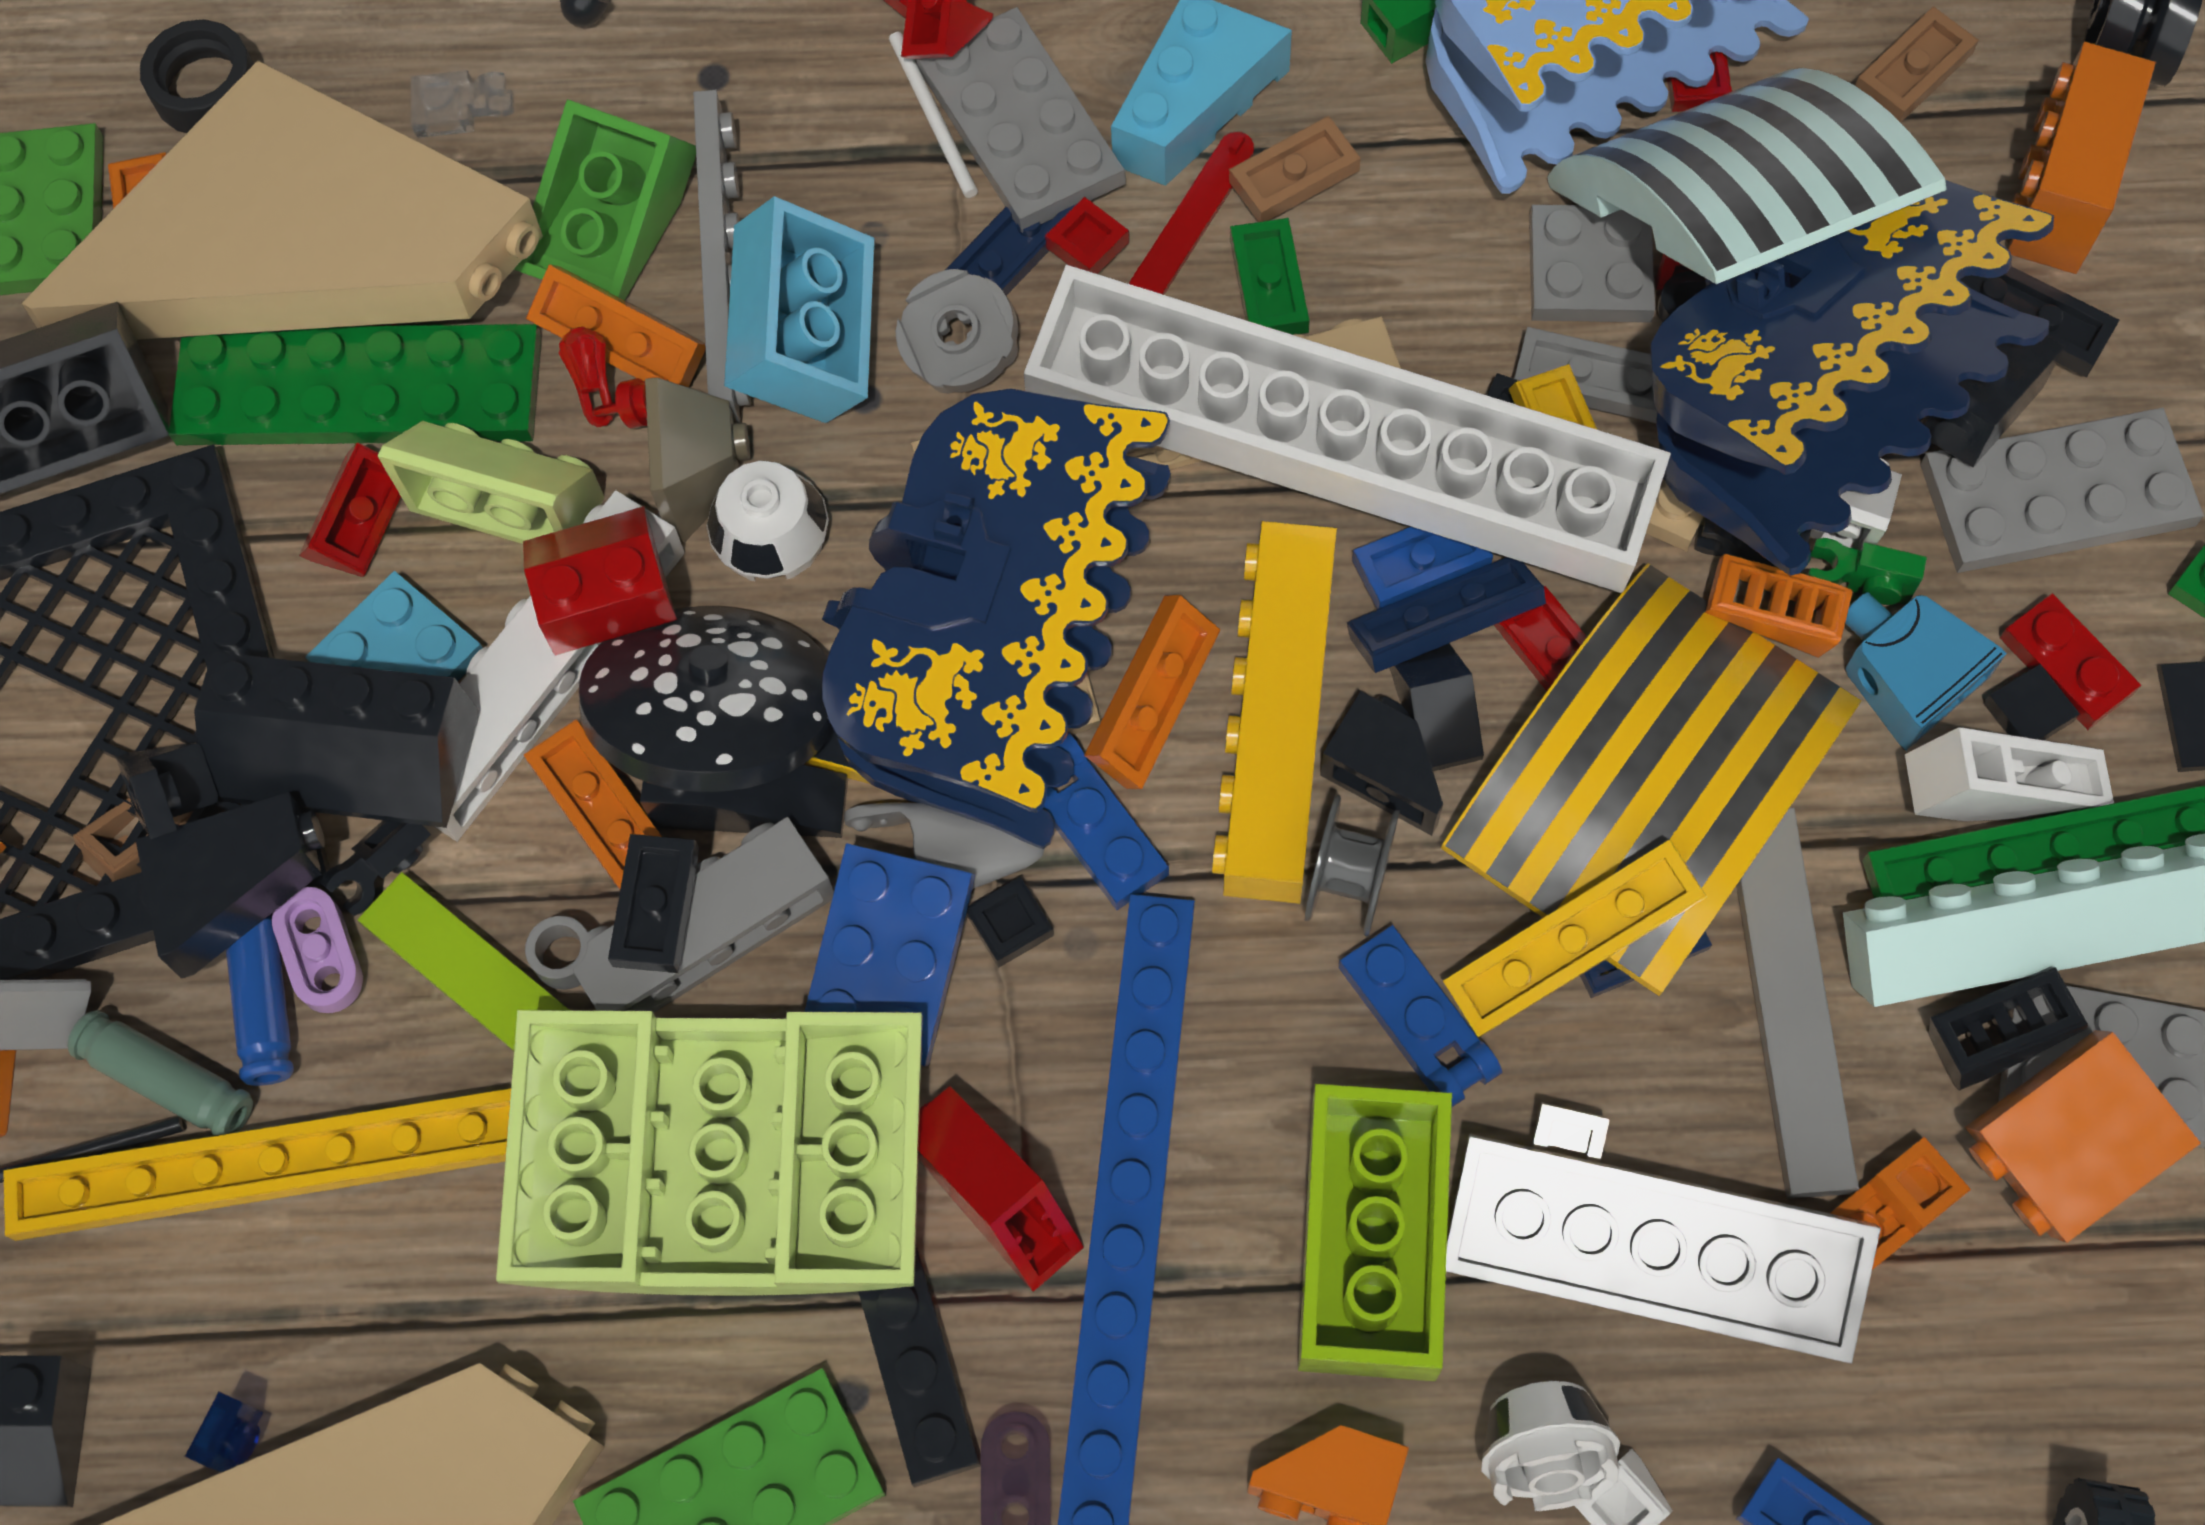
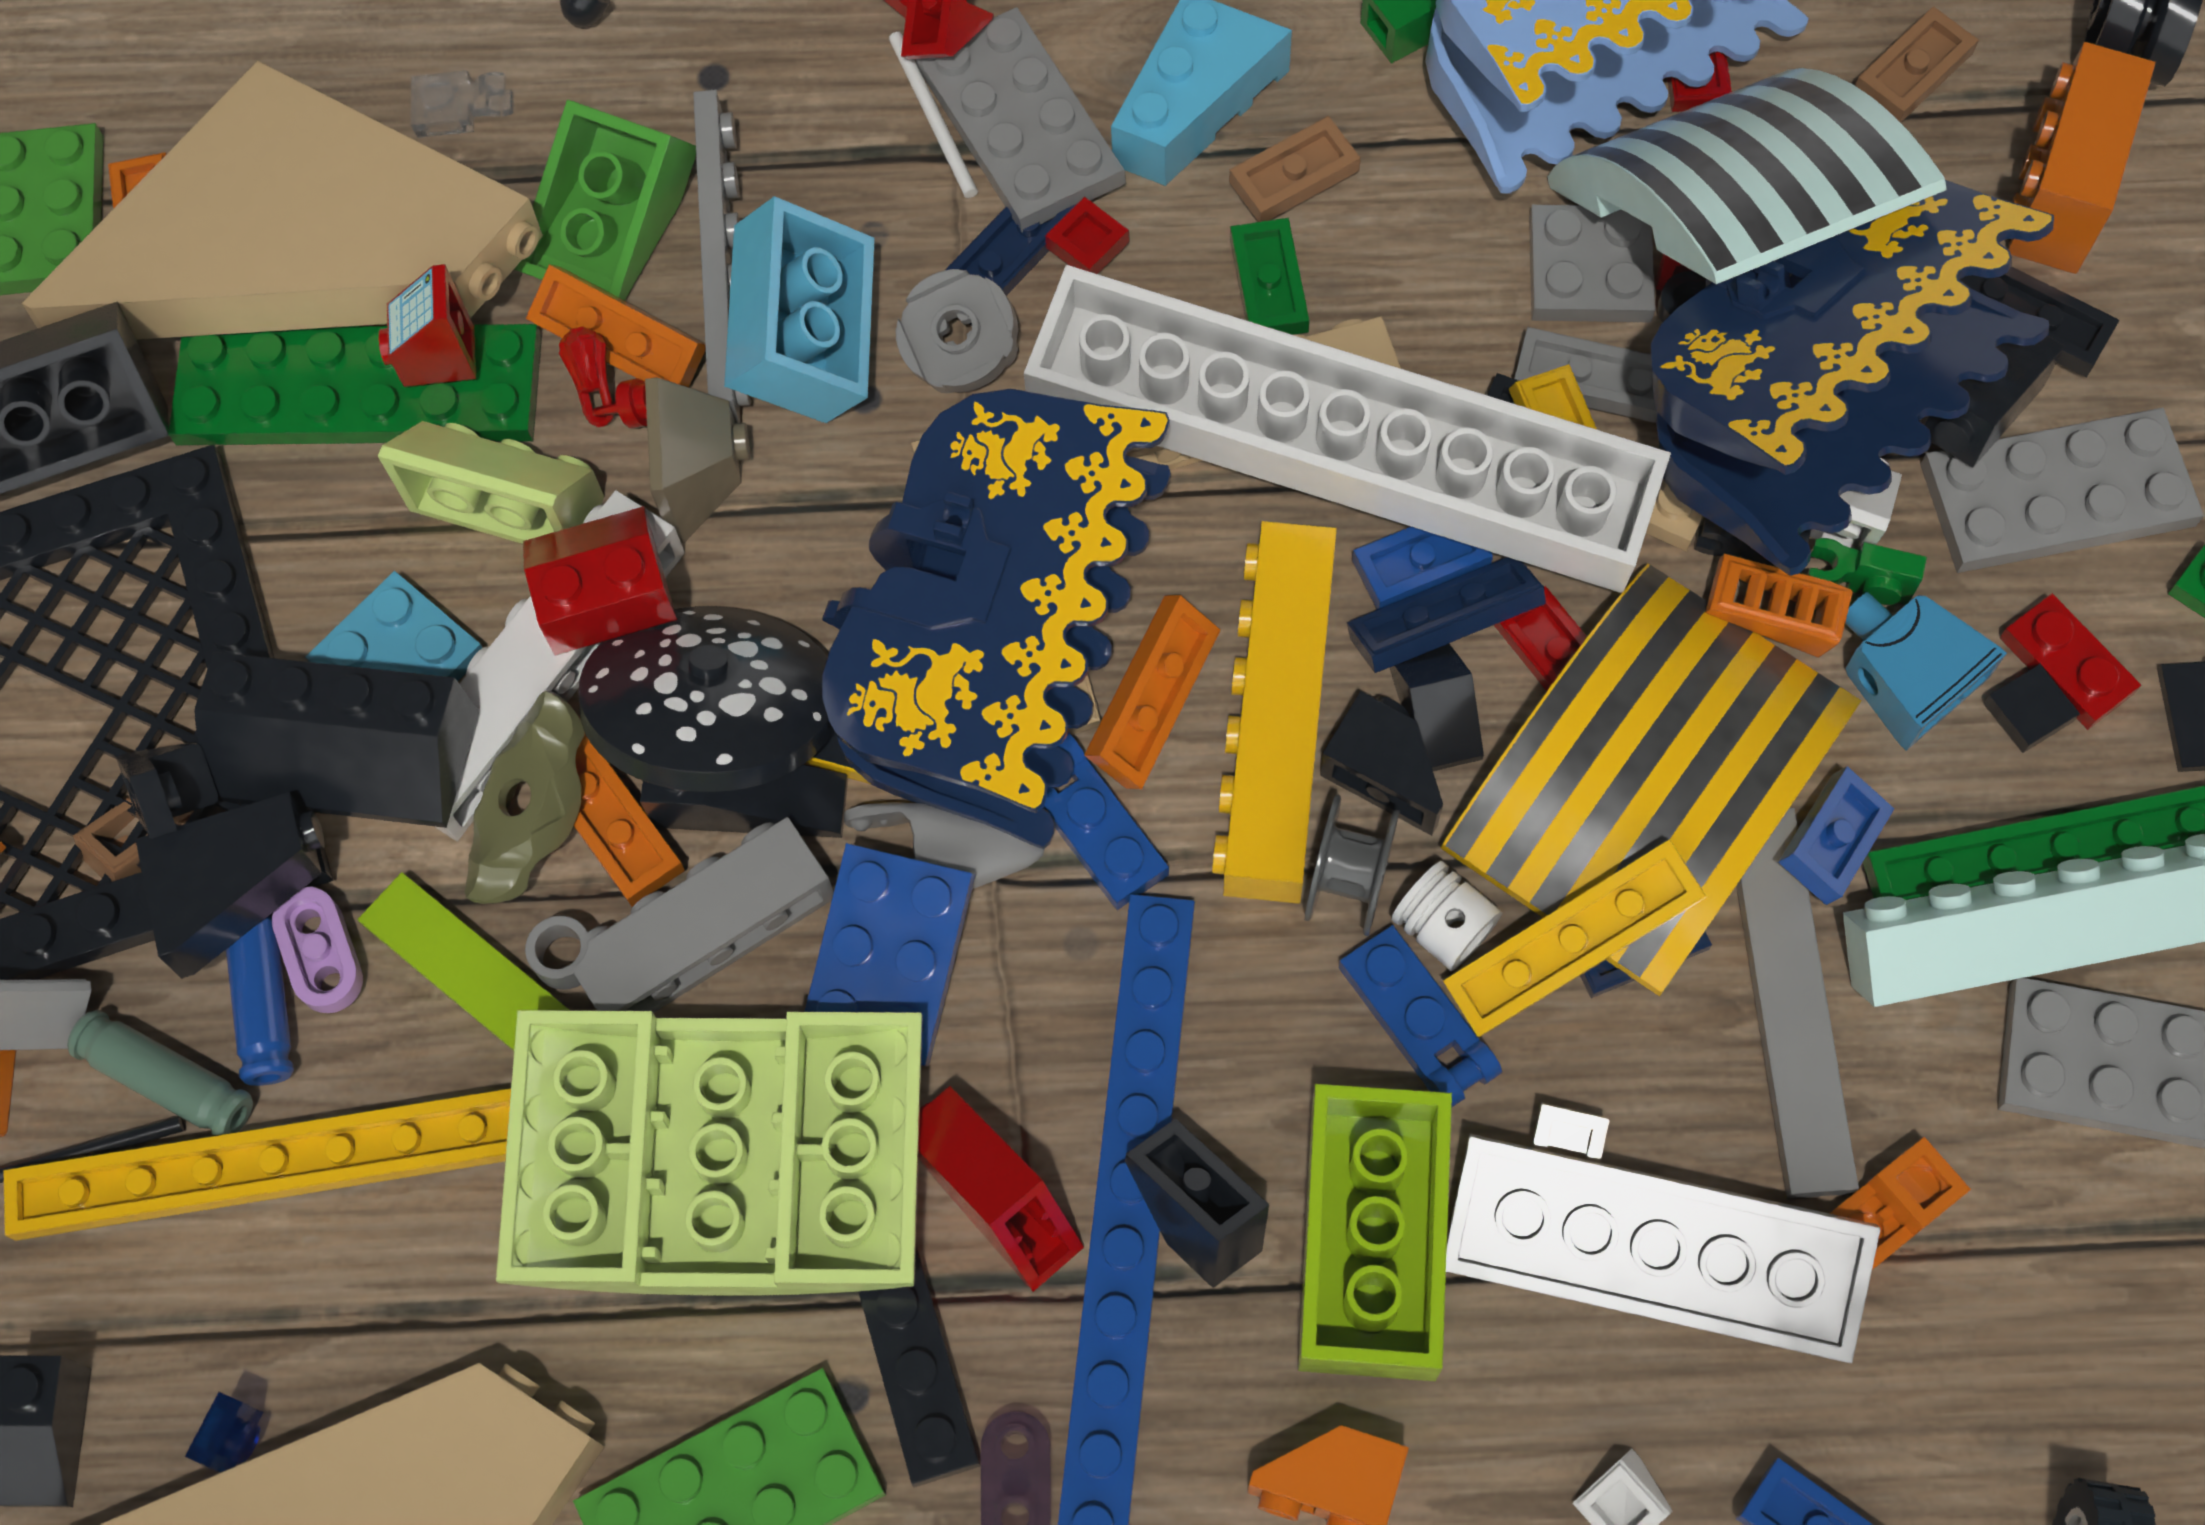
(180, 47): black tyre -> none
(353, 514): red slope -> none
(383, 850): black plate -> none
(429, 332): none -> red slope
(510, 846): none -> olive piece
(653, 903): black plate -> none
(767, 521): white cone -> none
(1009, 922): black tile -> none
(1192, 215): red piece -> none
(1198, 1202): none -> black slope
(1438, 902): none -> white piece
(1548, 1445): white cone -> none
(1836, 835): none -> blue plate
(2004, 777): white slope -> none
(2015, 1047): black slope -> none
(2080, 1137): orange brick -> none

